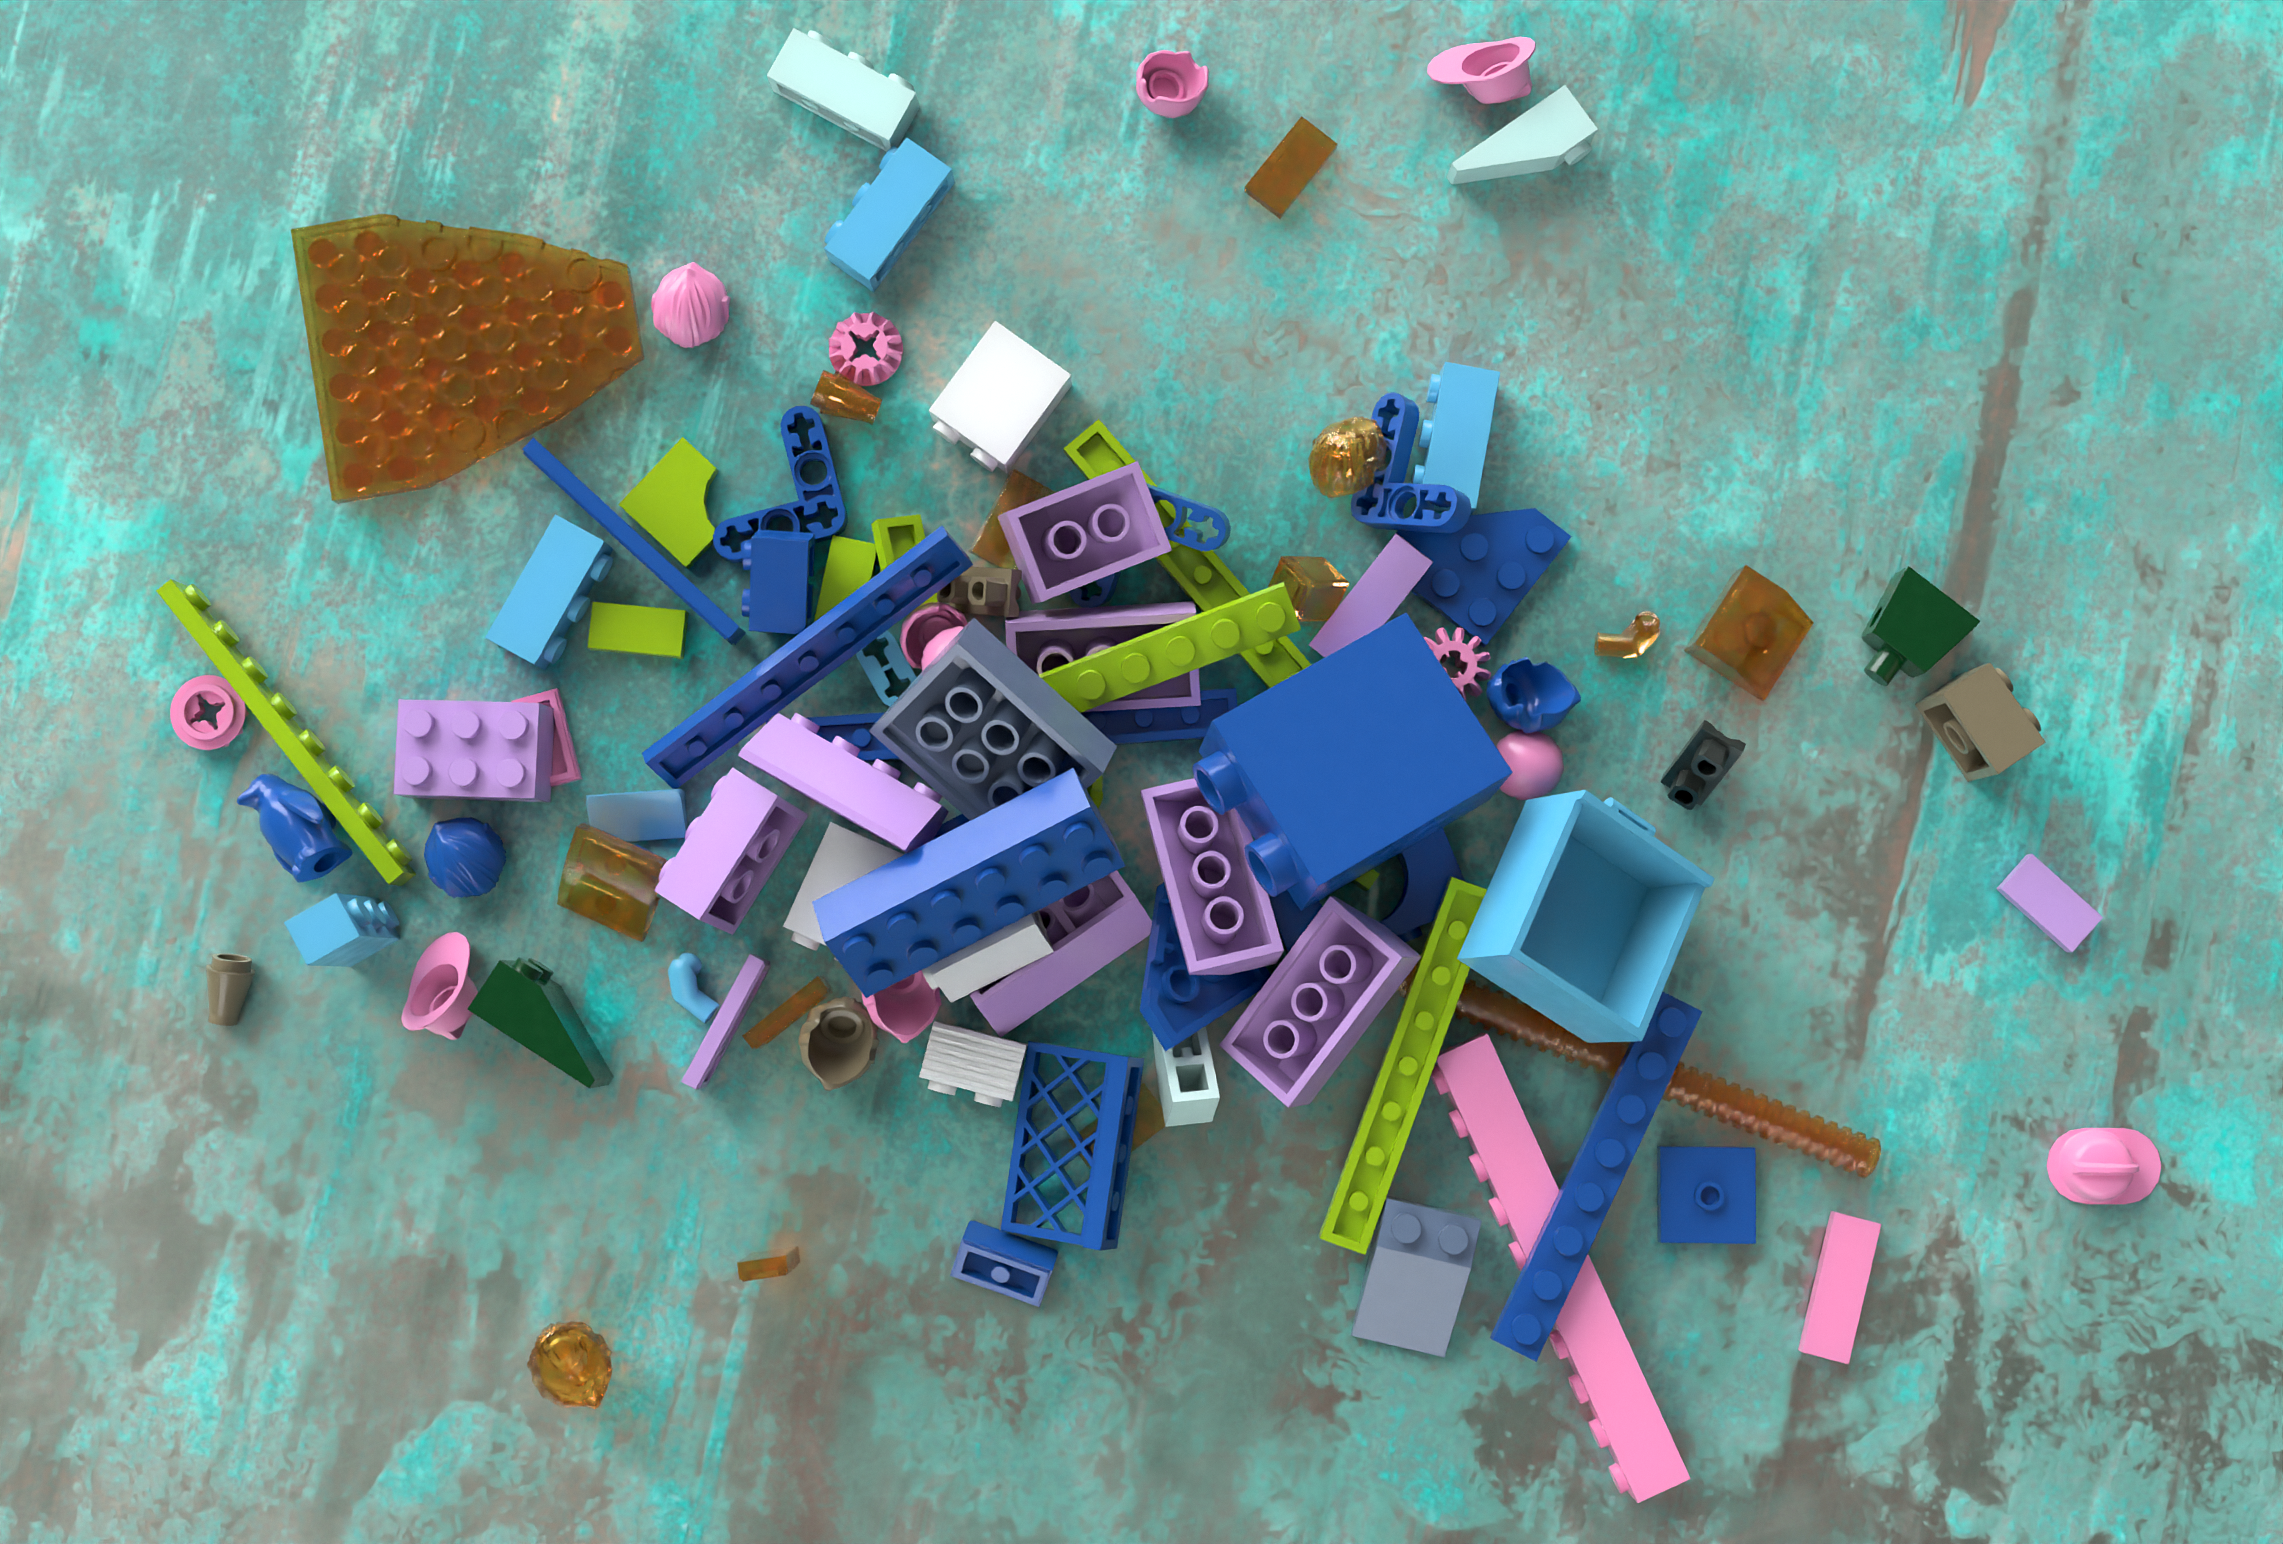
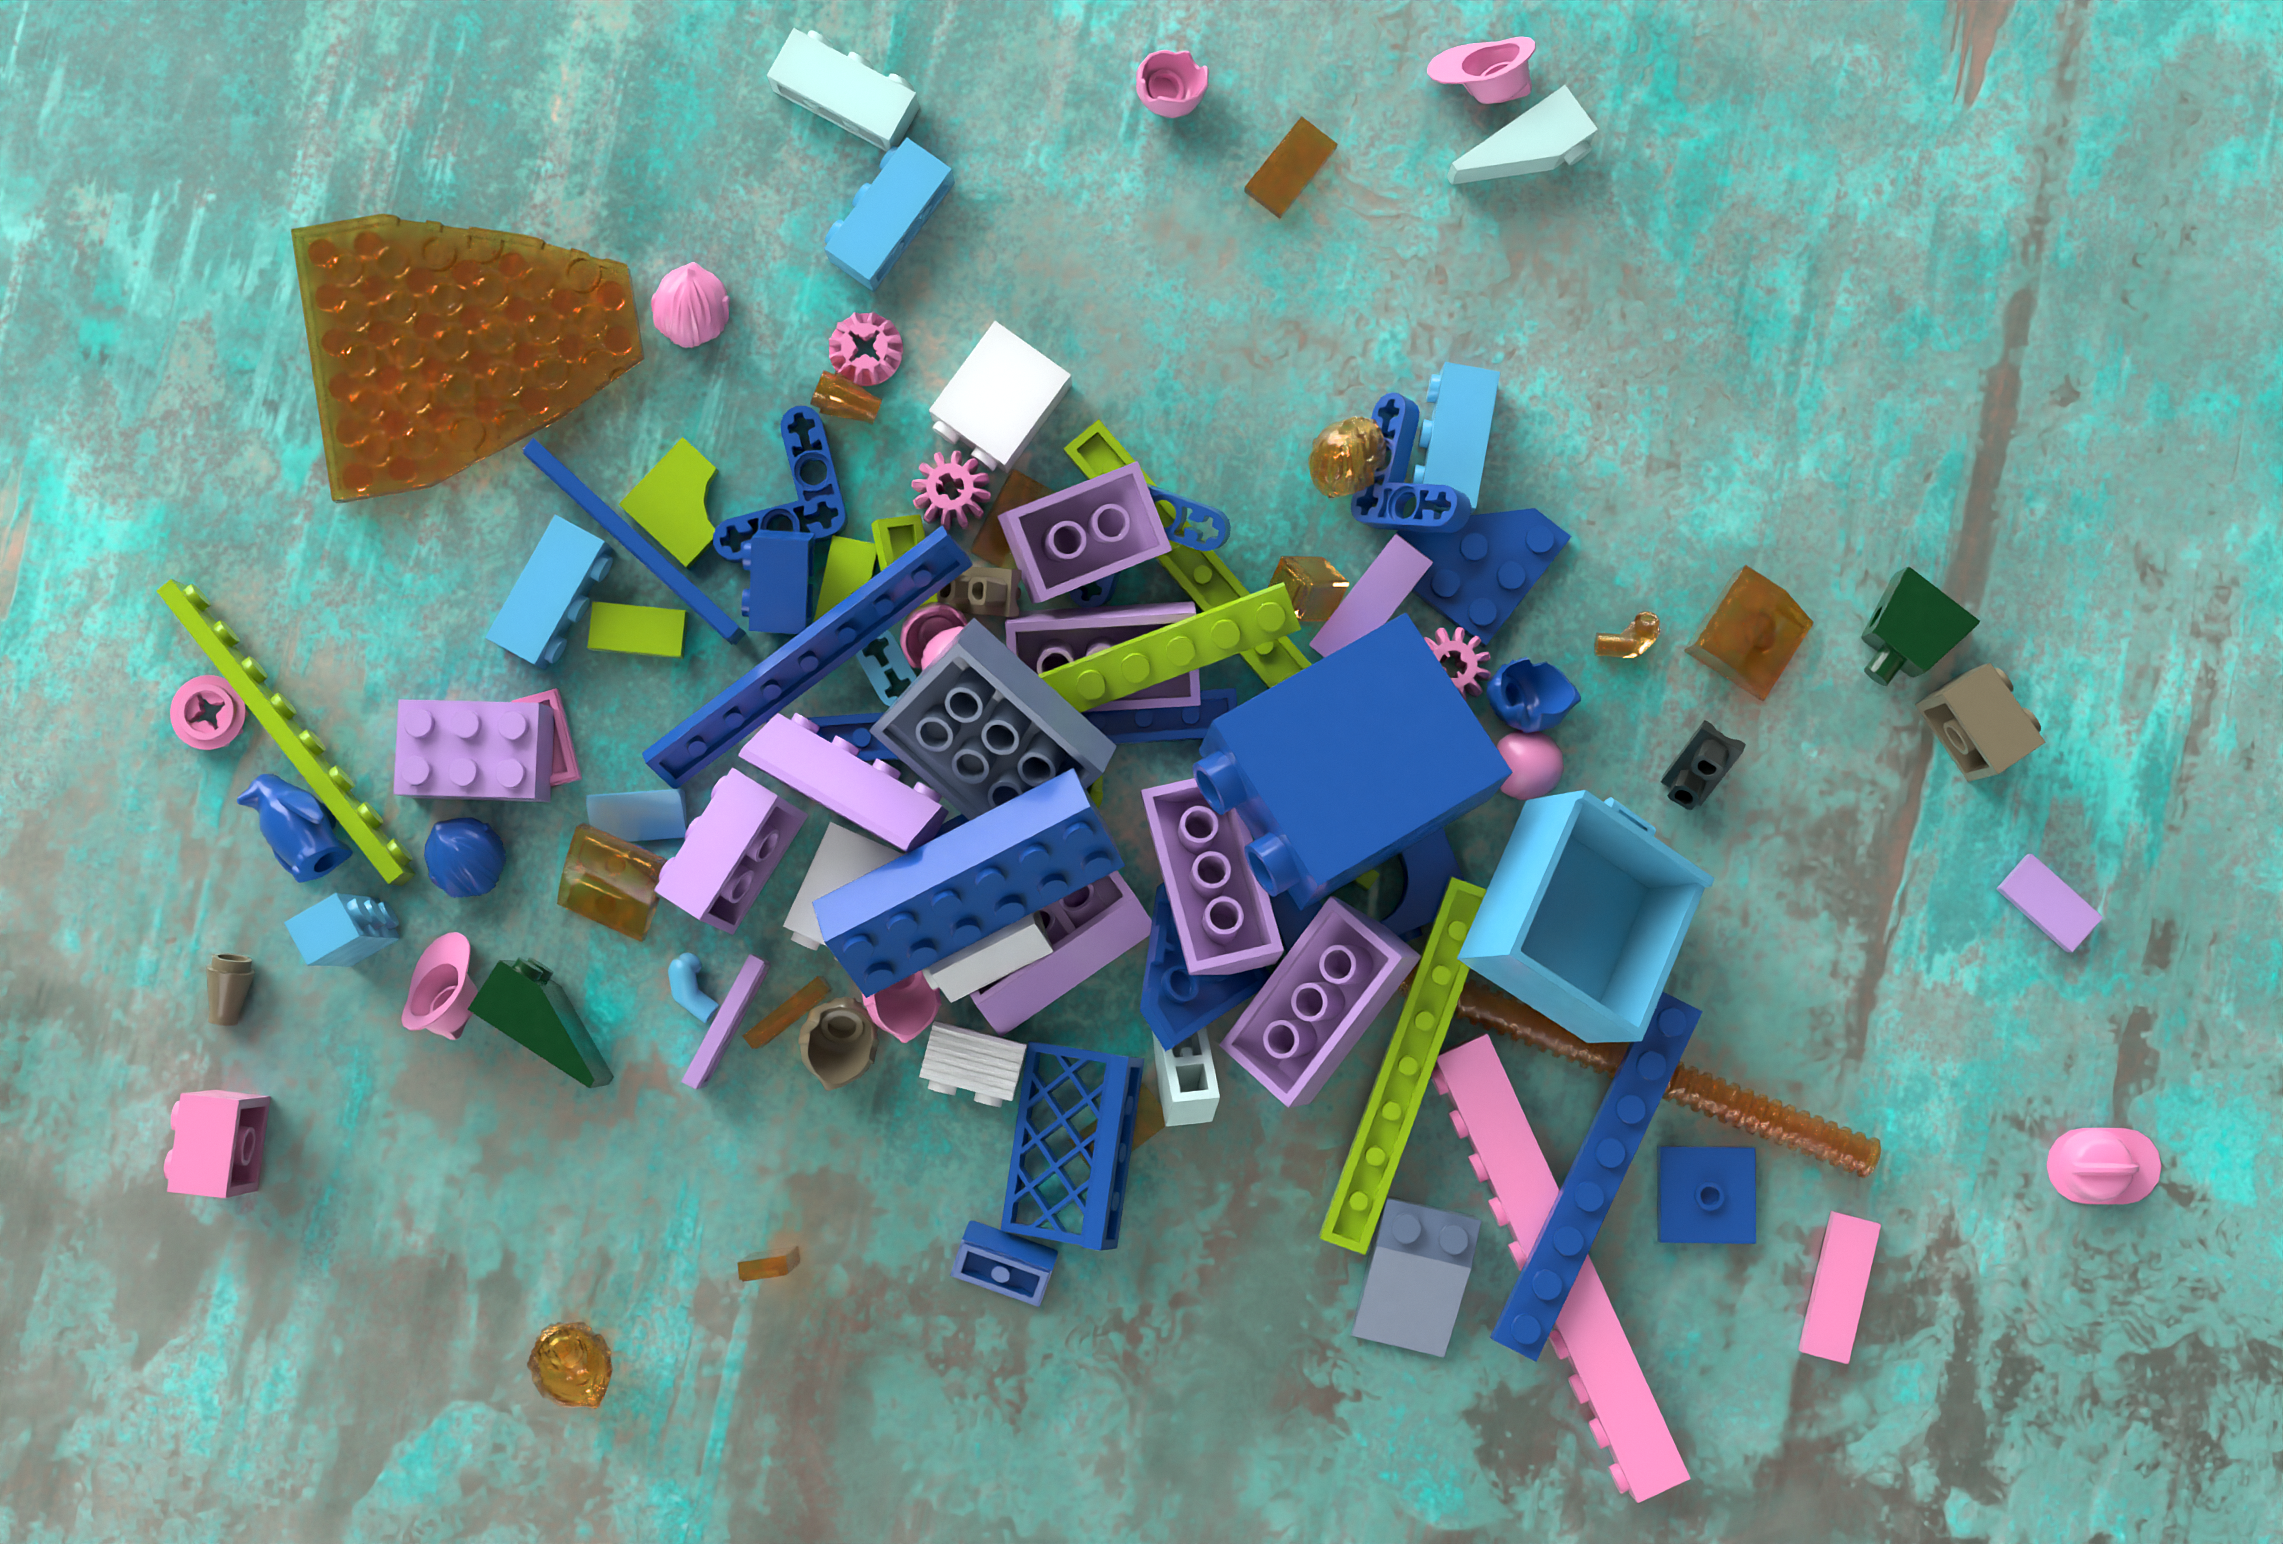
(217, 1143): none -> bright pink brick
(961, 477): none -> bright pink gear

